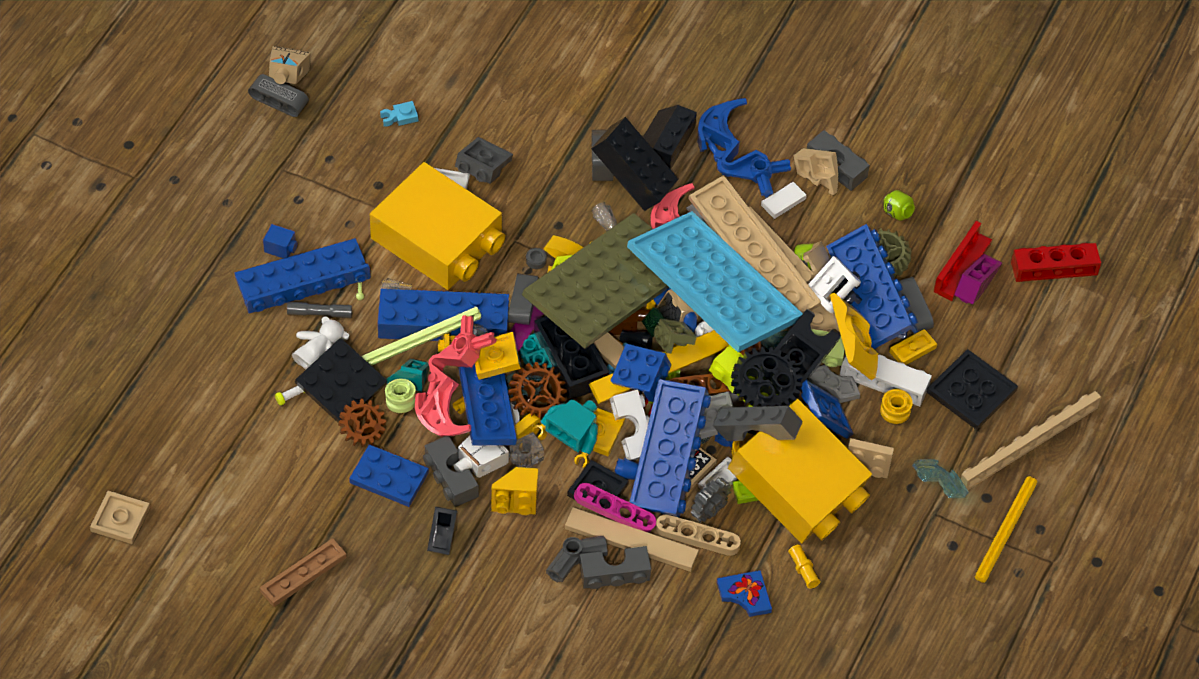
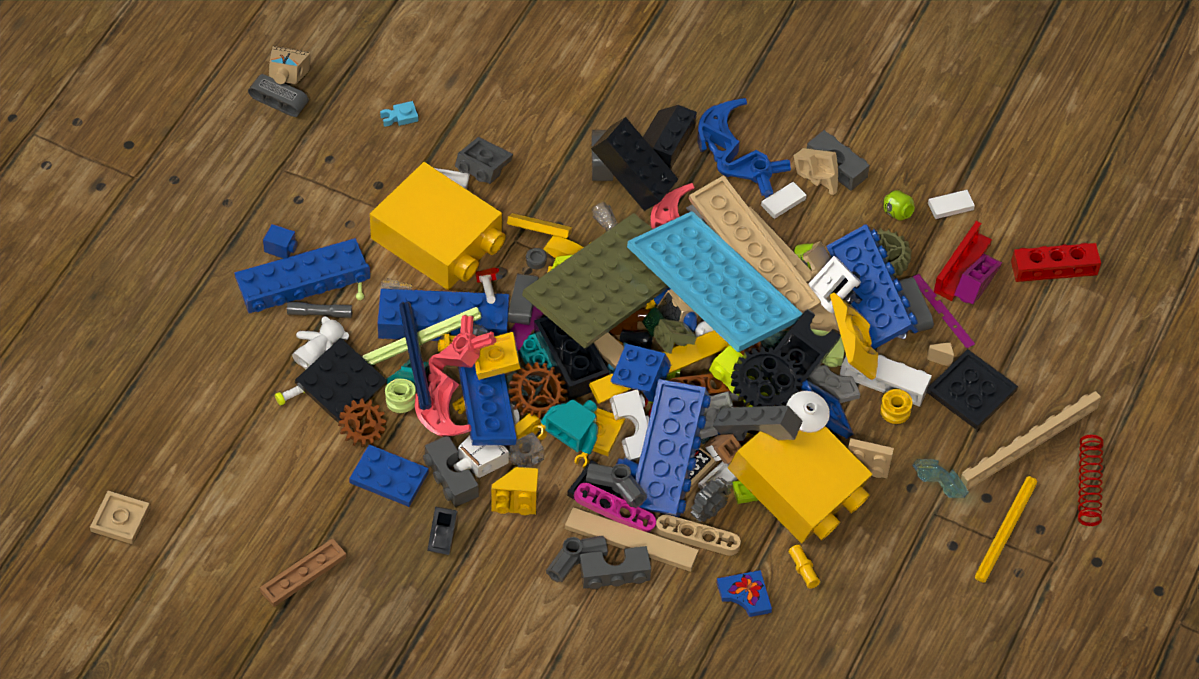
(415, 356): none -> dark blue axle
(486, 277): none -> piece
(539, 225): none -> yellow tile
(620, 480): none -> dark grey piece
(722, 449): none -> medium nougat leg
(812, 420): none -> white dish
(913, 347): yellow plate -> none
(940, 308): none -> magenta piece
(941, 354): none -> tan slope
(951, 204): none -> white tile
(1090, 513): none -> red piece

